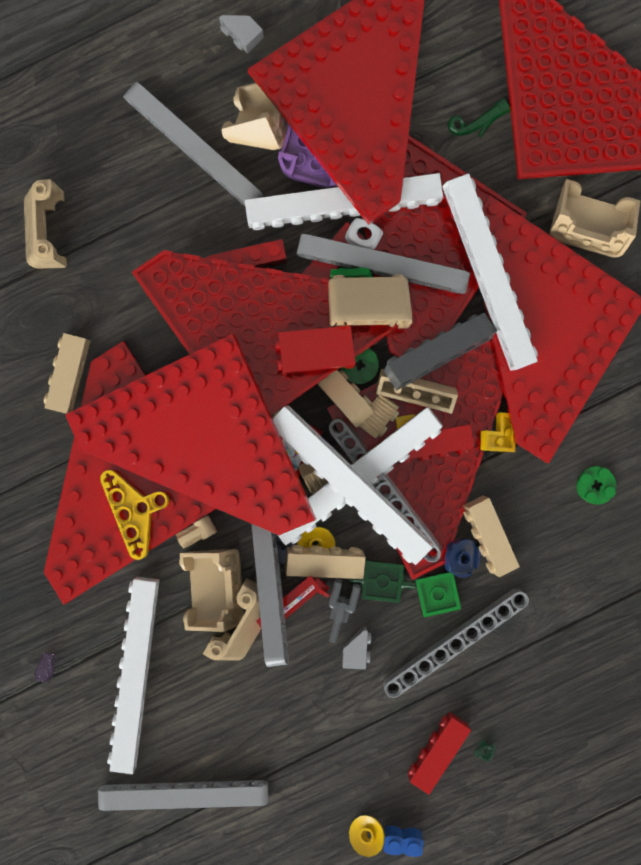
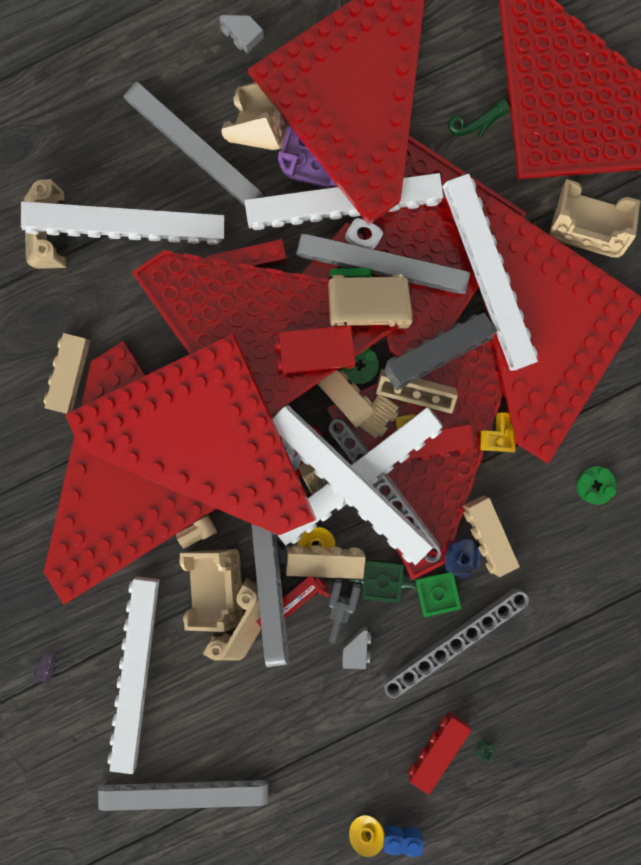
(121, 222): none -> white brick
(130, 499): yellow beam -> none

